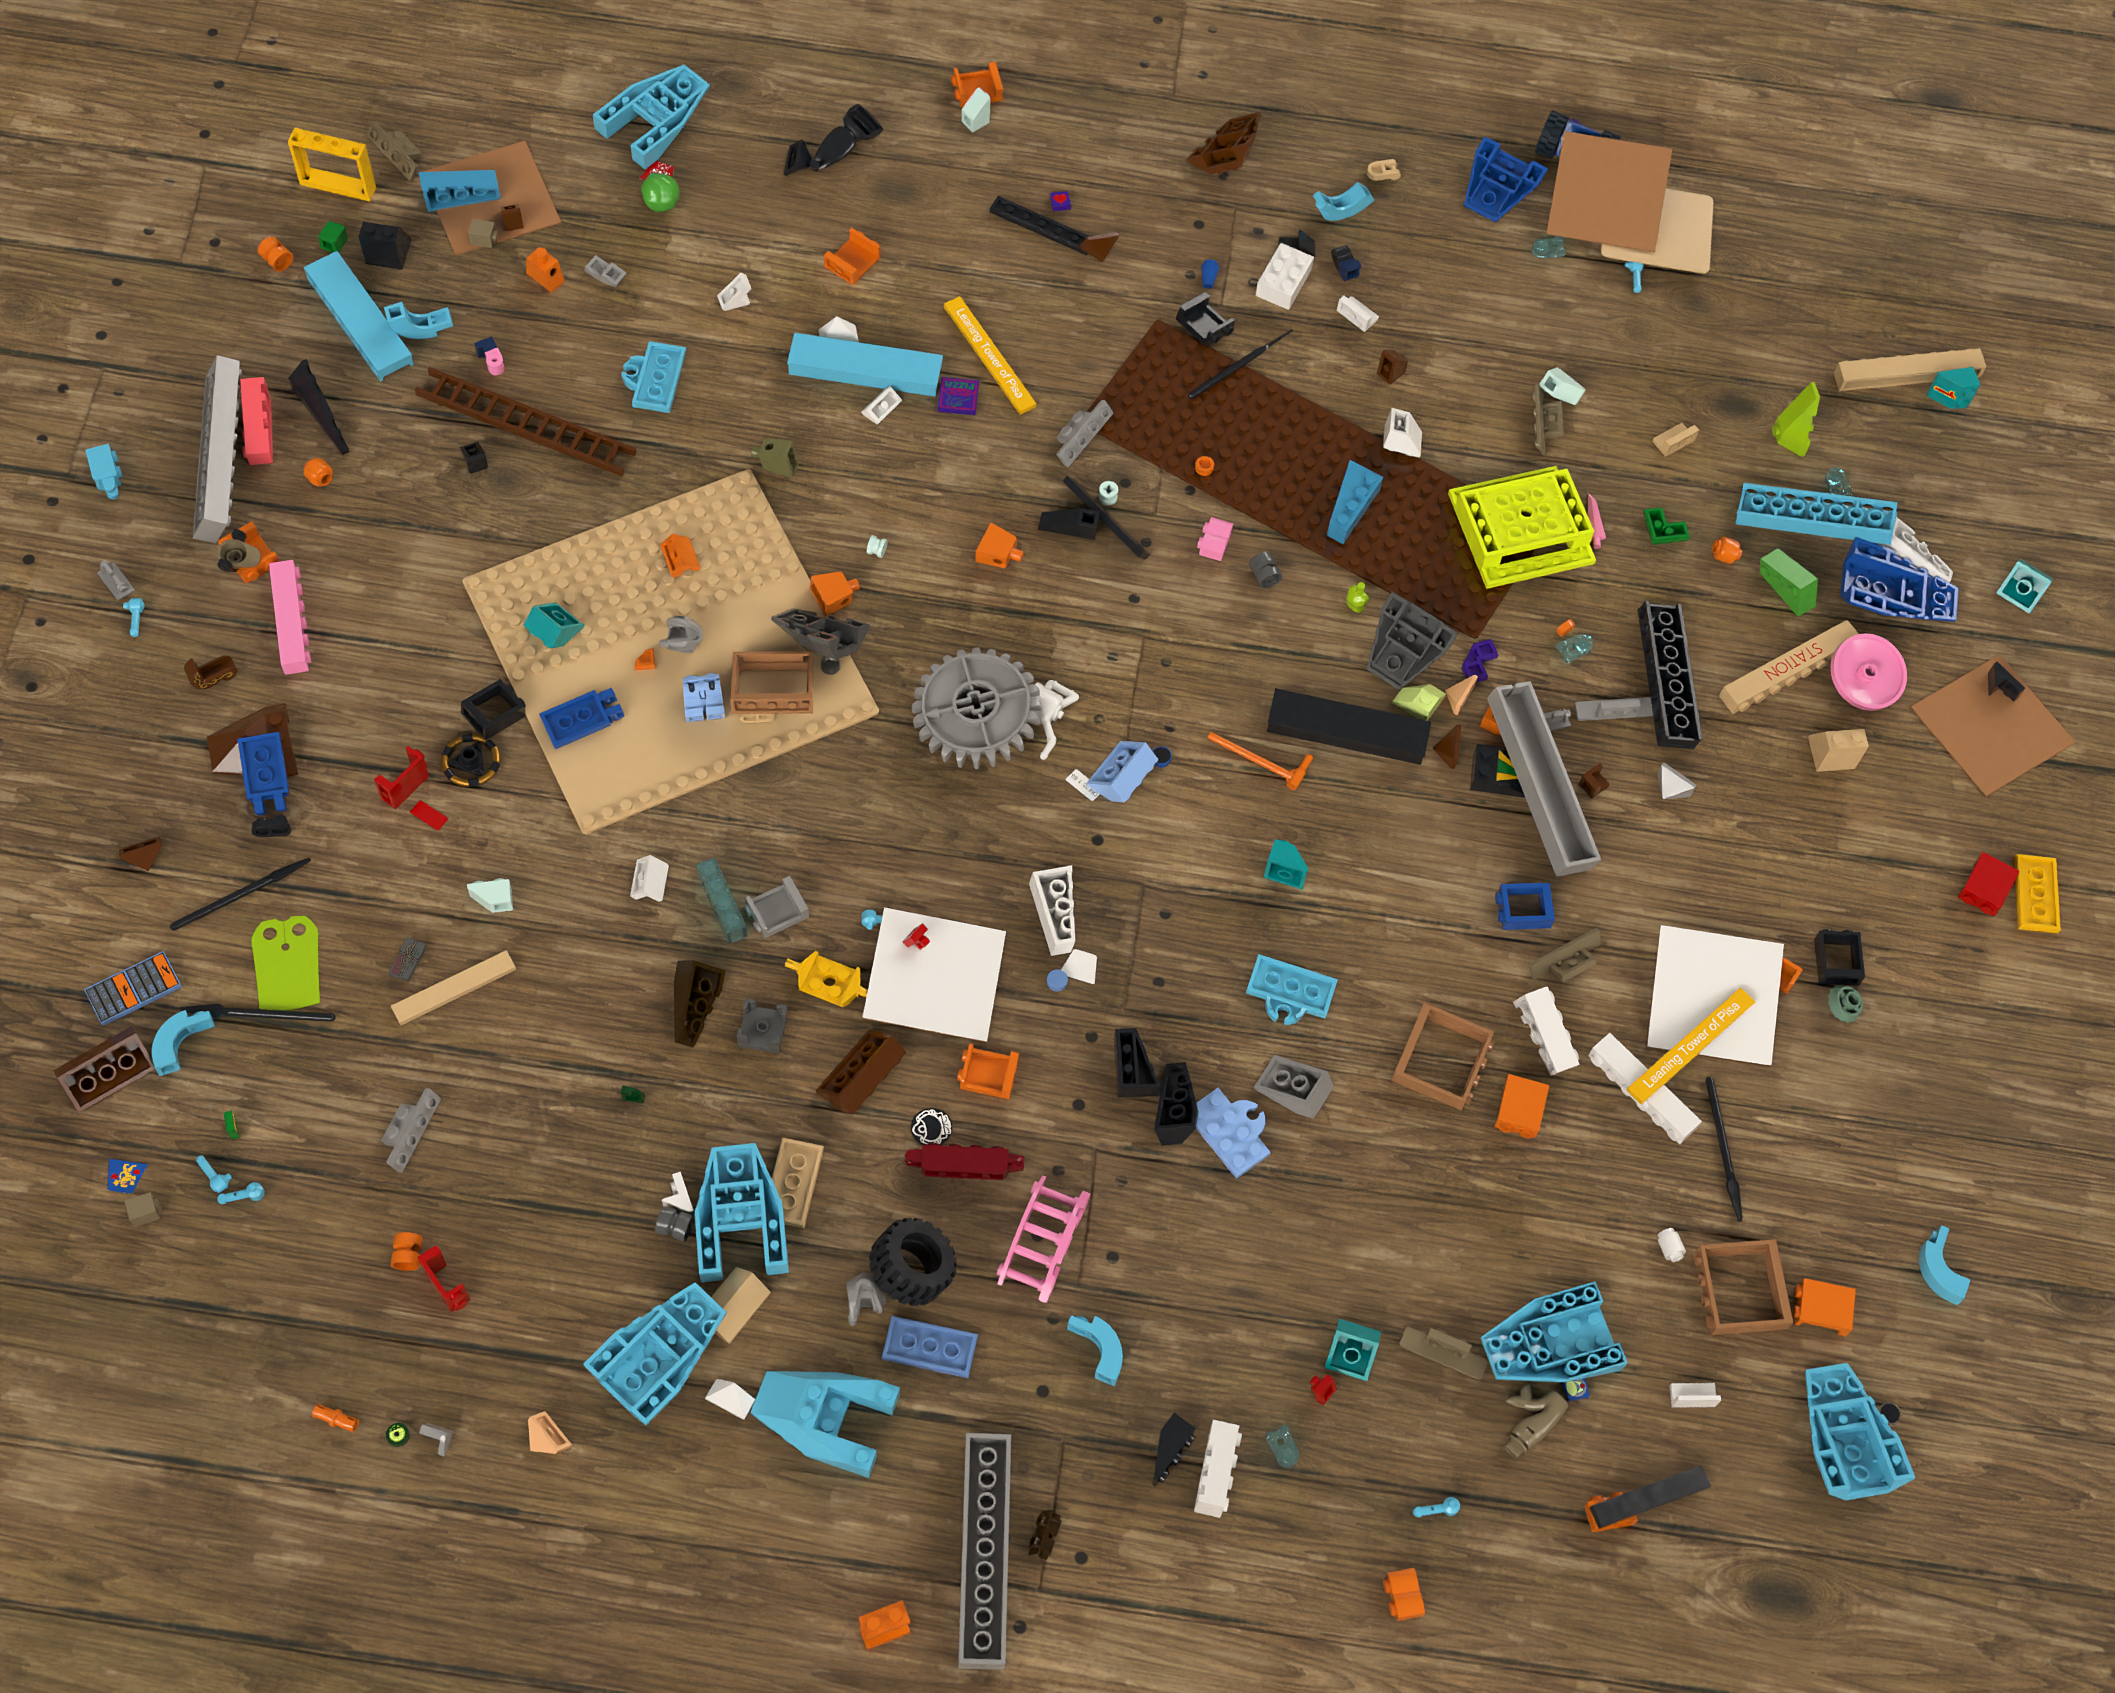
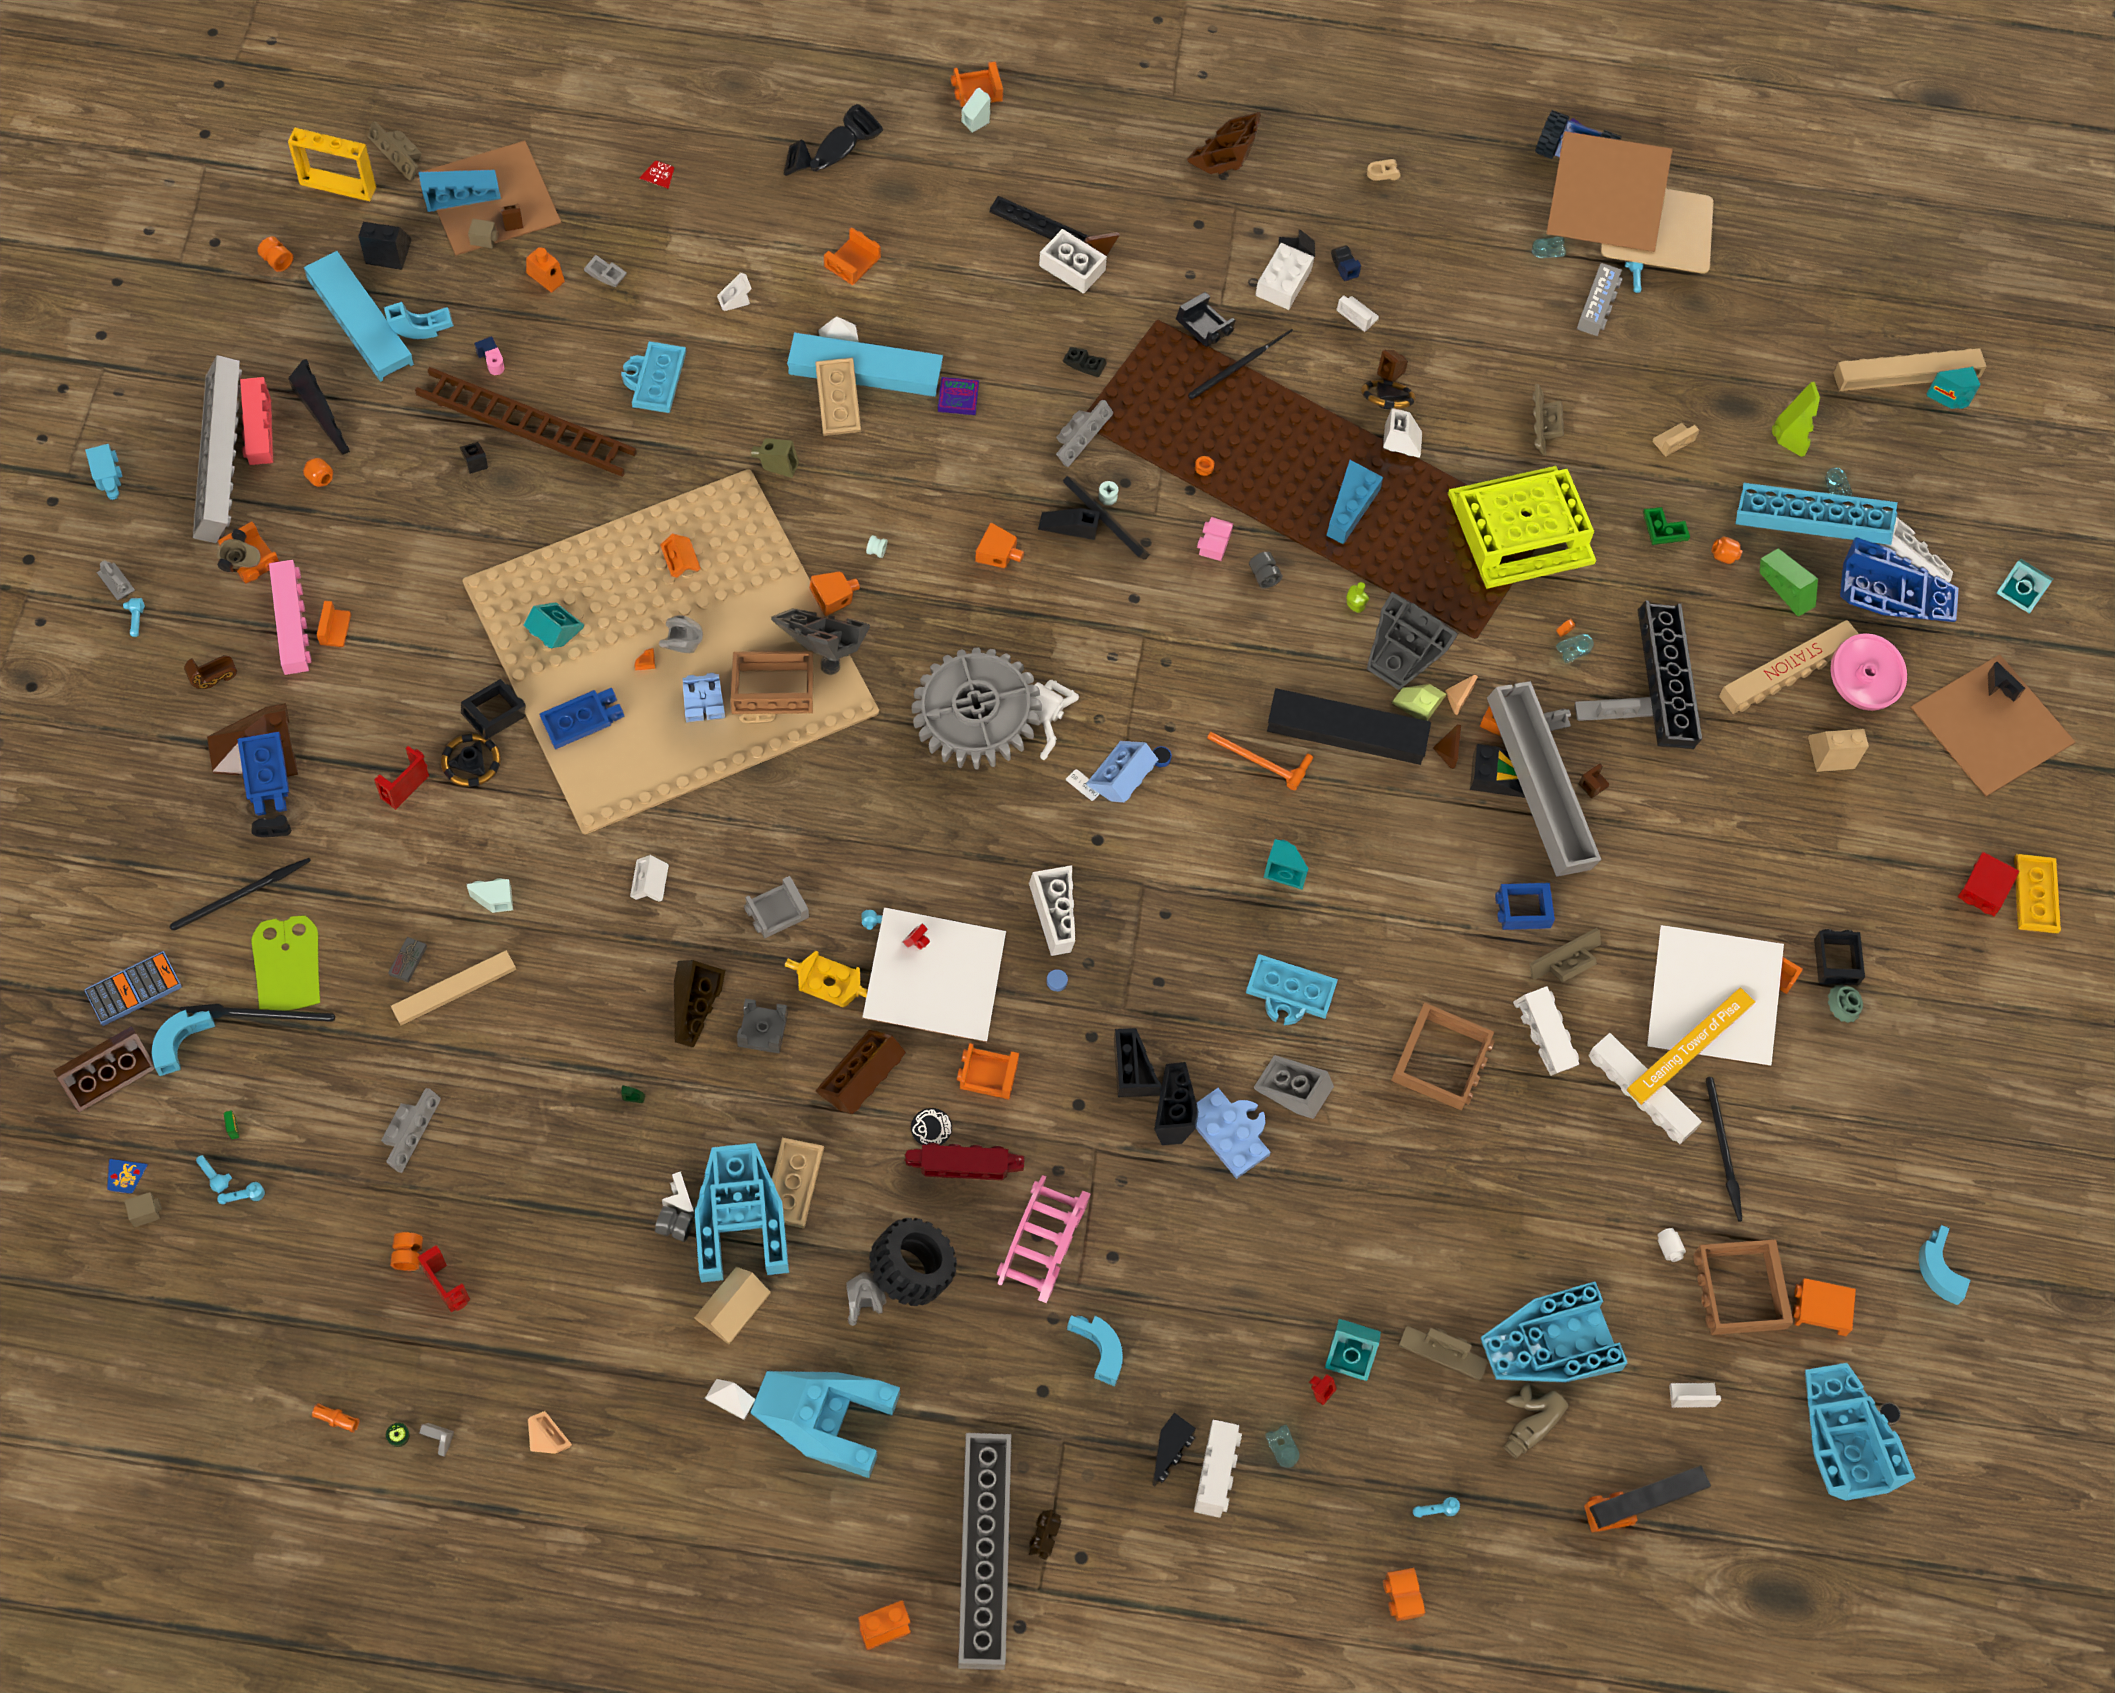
(142, 854): reddish brown slope -> none
(333, 237): green brick -> none
(333, 625): none -> orange panel
(429, 815): red sticker -> none
(657, 1352): medium azure wedge -> none
(660, 192): bright green piece -> none
(661, 100): medium azure wedge -> none
(721, 900): clear light blue brick -> none
(838, 396): none -> tan tile
(882, 405): white slope -> none
(929, 1346): medium blue tile -> none
(990, 355): yellow tile -> none
(1060, 201): dark purple tile -> none
(1072, 261): none -> white brick
(1081, 966): white sticker -> none
(1082, 361): none -> pearl dark grey slope
(1209, 273): blue cone -> none
(1343, 205): medium azure arch -> none
(1387, 394): none -> piece
(1479, 653): dark purple tile -> none
(1499, 180): blue wedge -> none
(1522, 1106): orange panel -> none
(1562, 386): light aqua slope -> none
(1576, 1390): tile -> none
(1596, 522): bright pink bar -> none
(1599, 299): none -> light grey brick
(1673, 783): slope -> none

